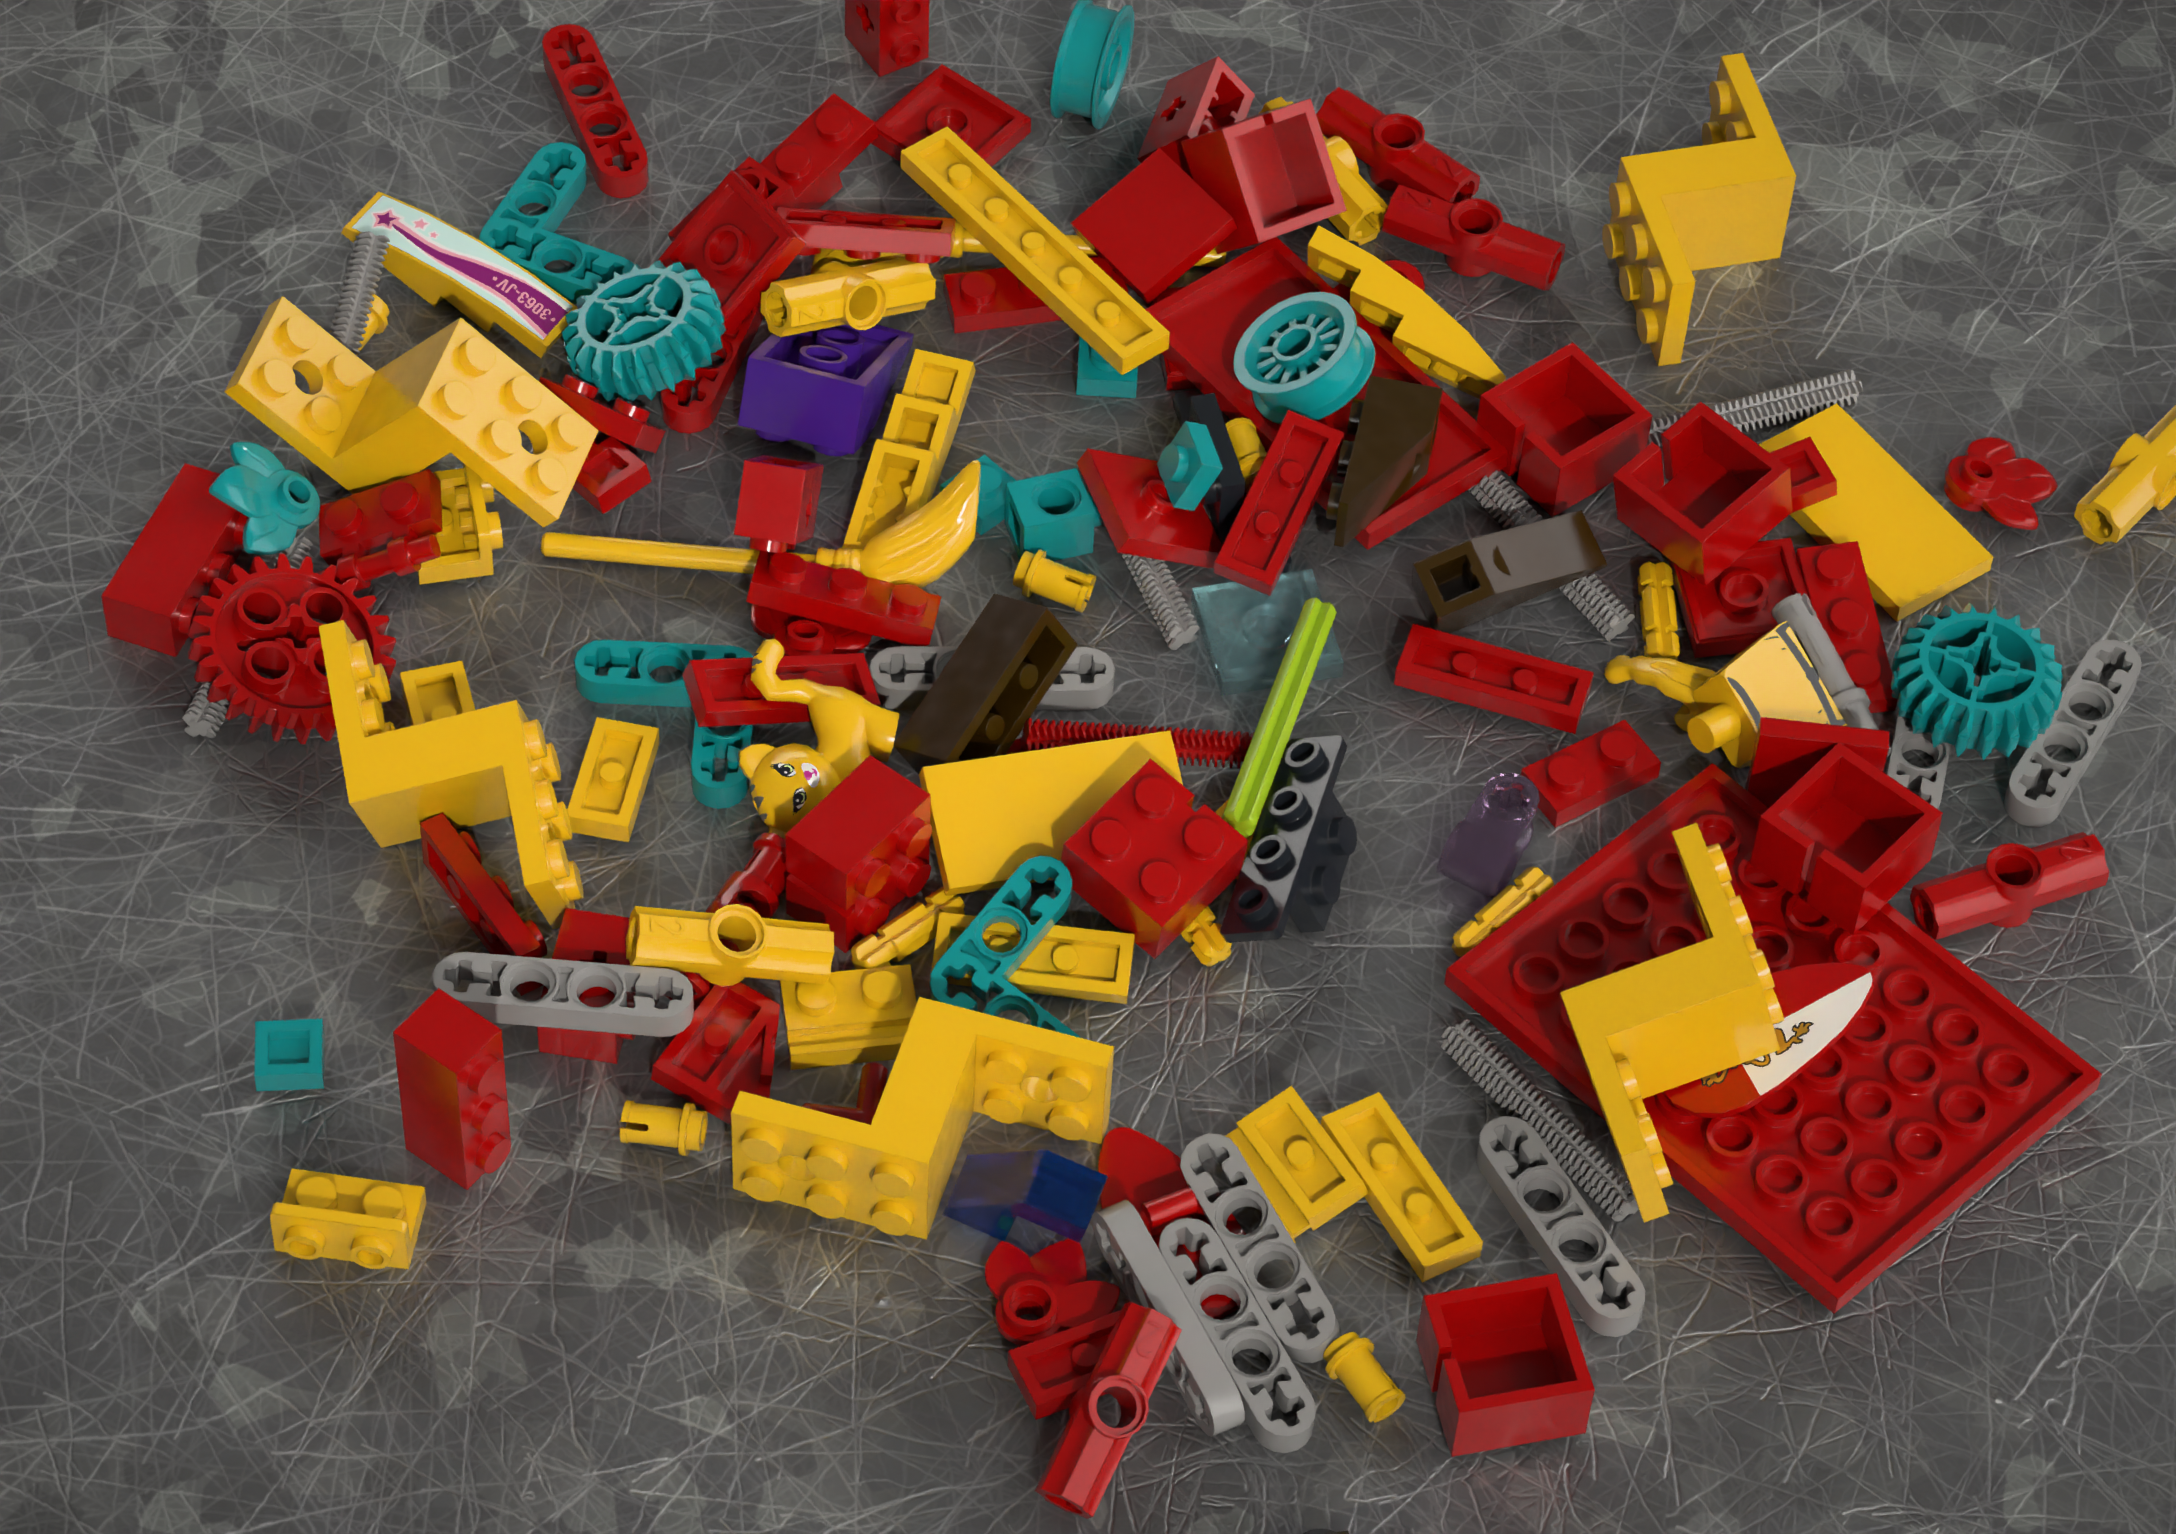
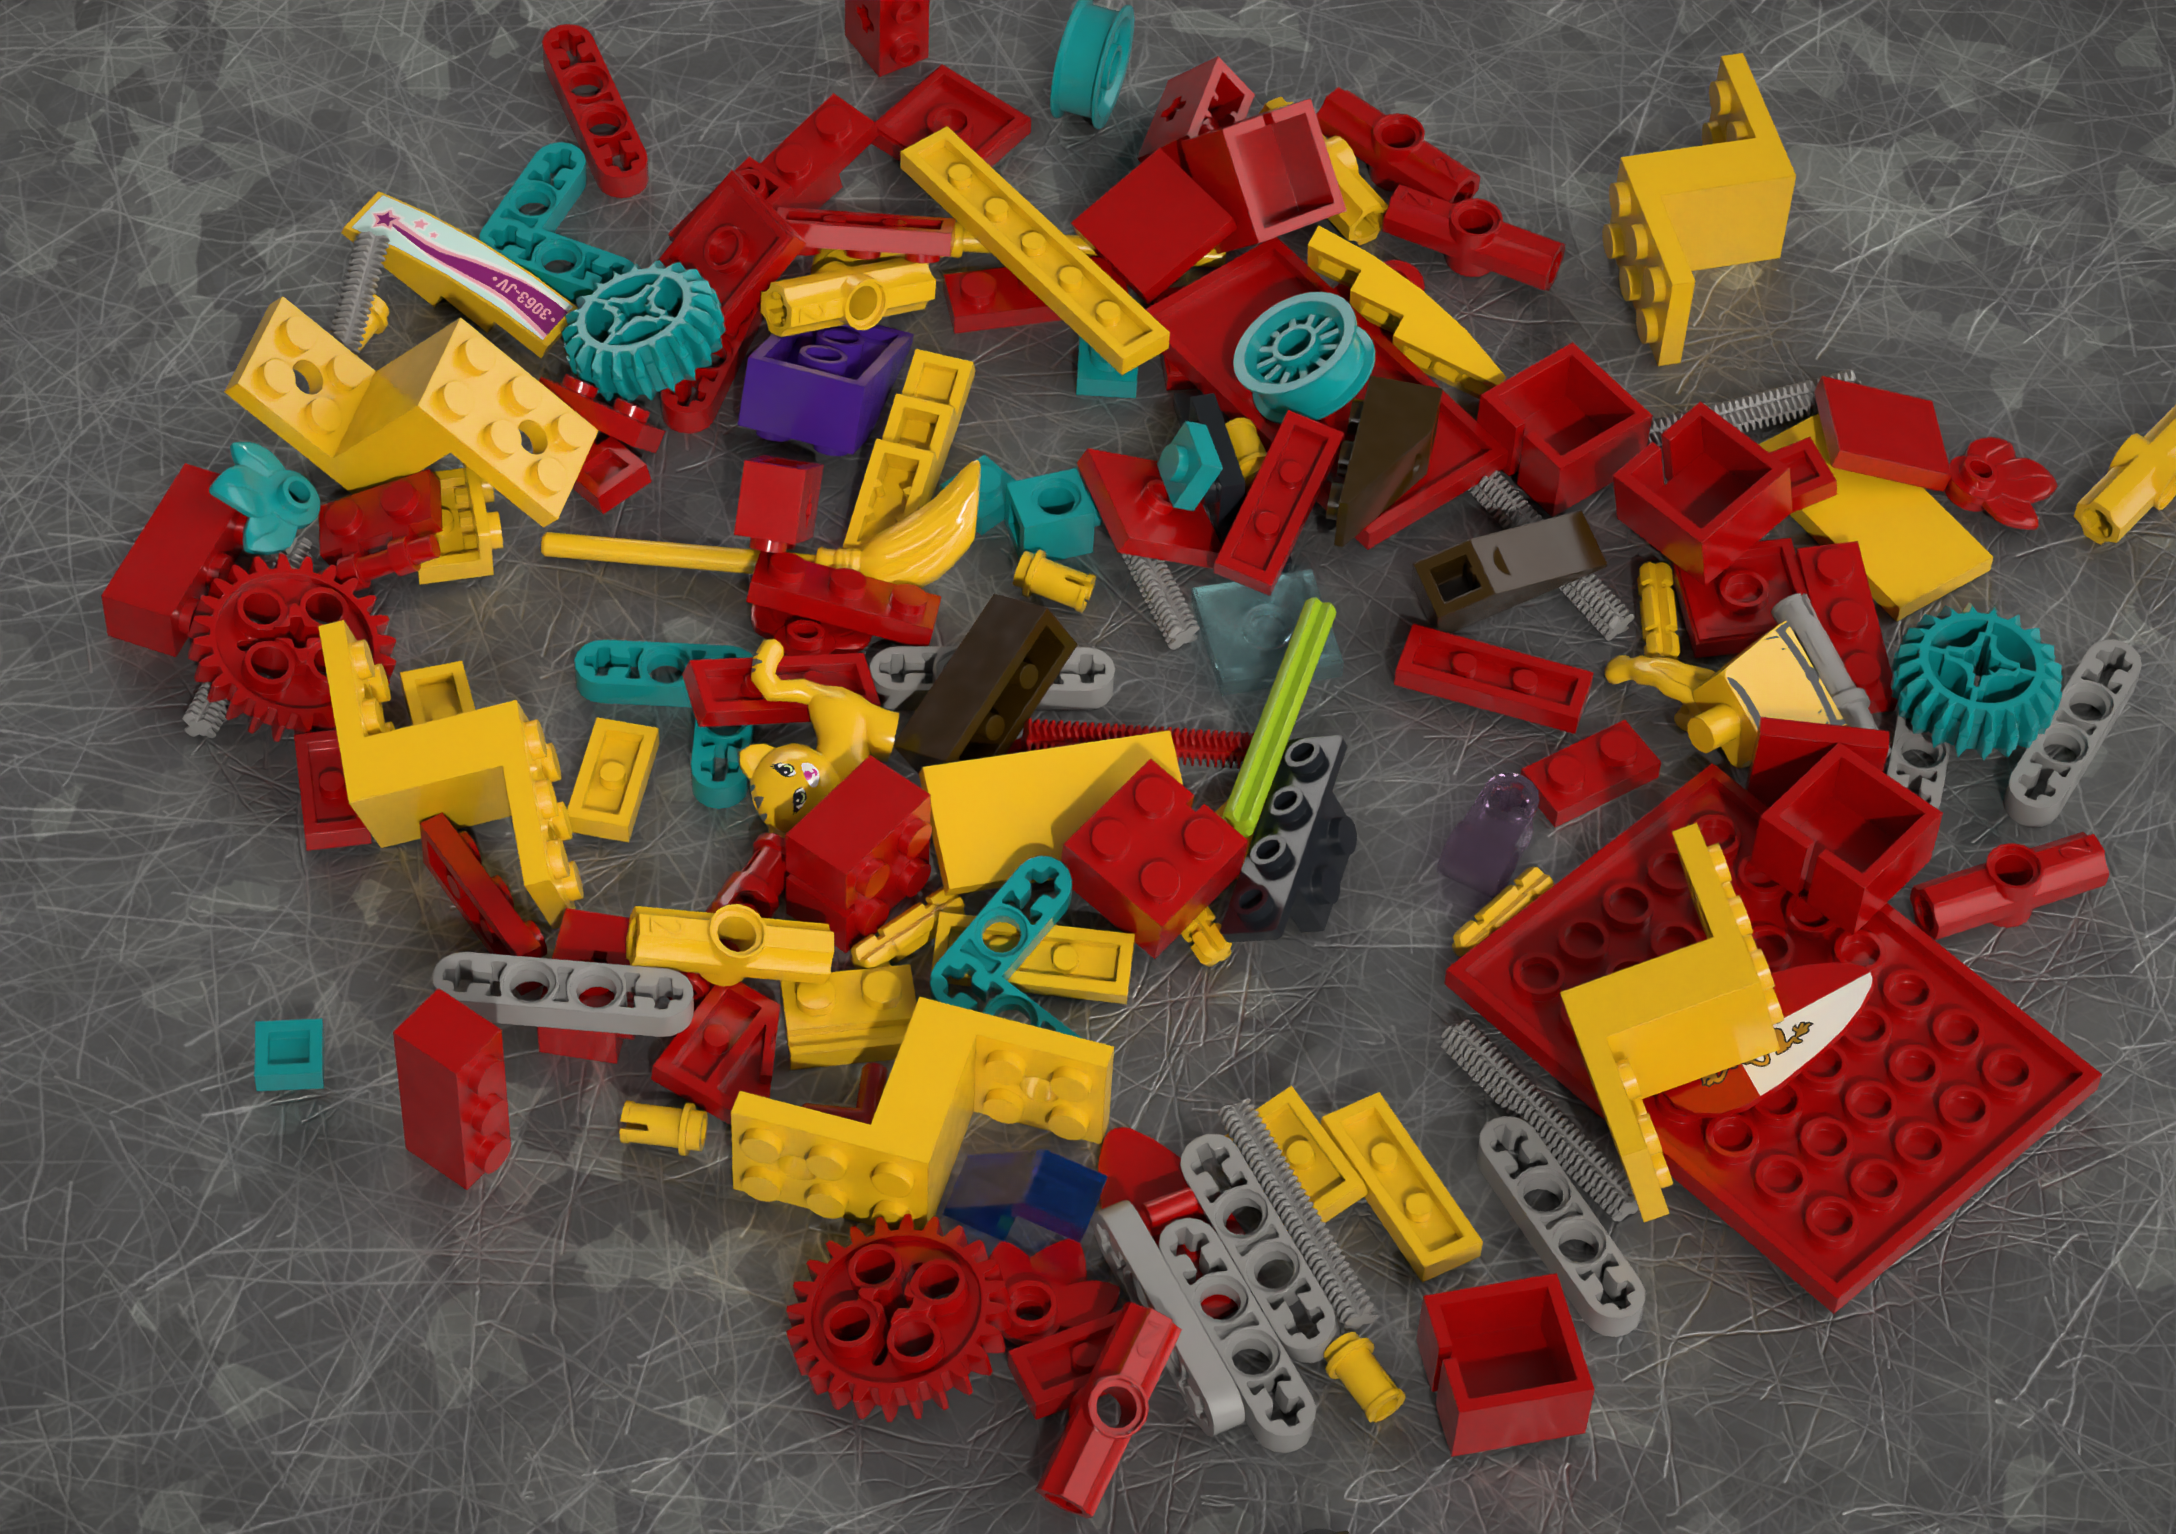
(324, 798): none -> red plate
(348, 1219): yellow bracket -> none
(847, 1304): none -> red gear
(1298, 1215): none -> light grey axle
(1882, 434): none -> red tile

